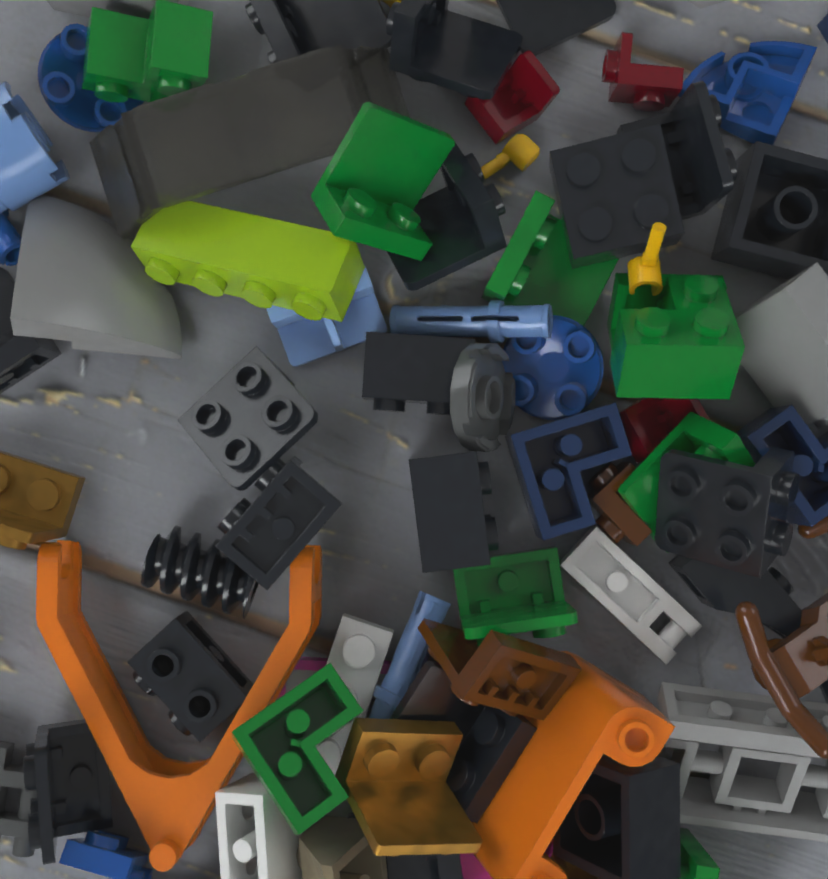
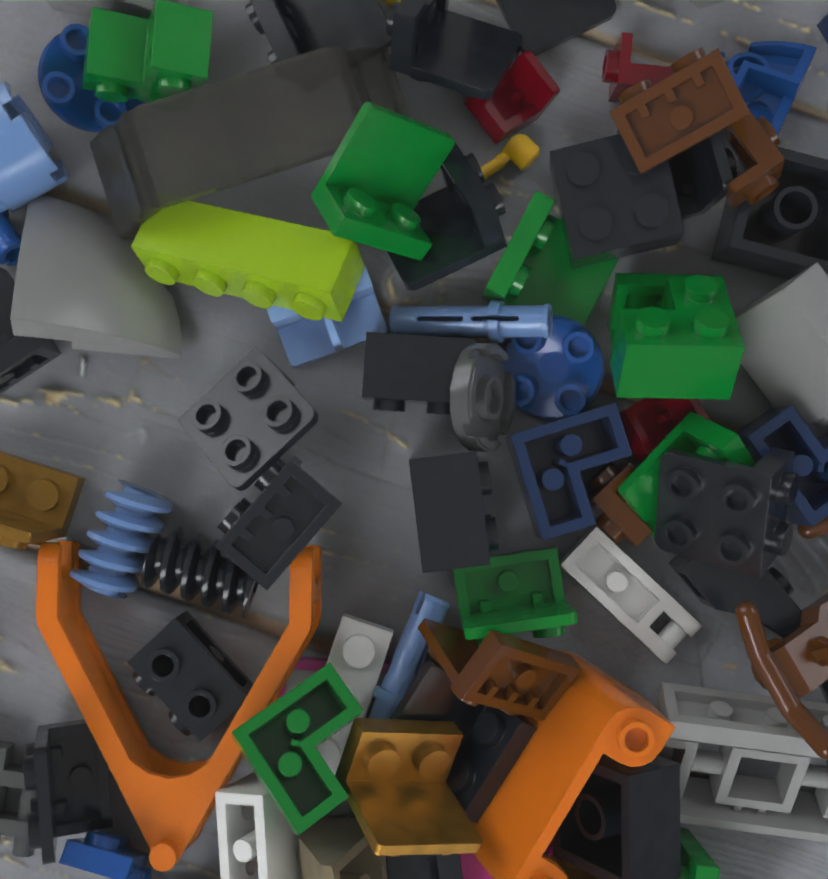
(122, 540): none -> medium blue piece
(647, 267): yellow hand -> none
(679, 110): none -> reddish brown bracket
(755, 147): none -> reddish brown bracket

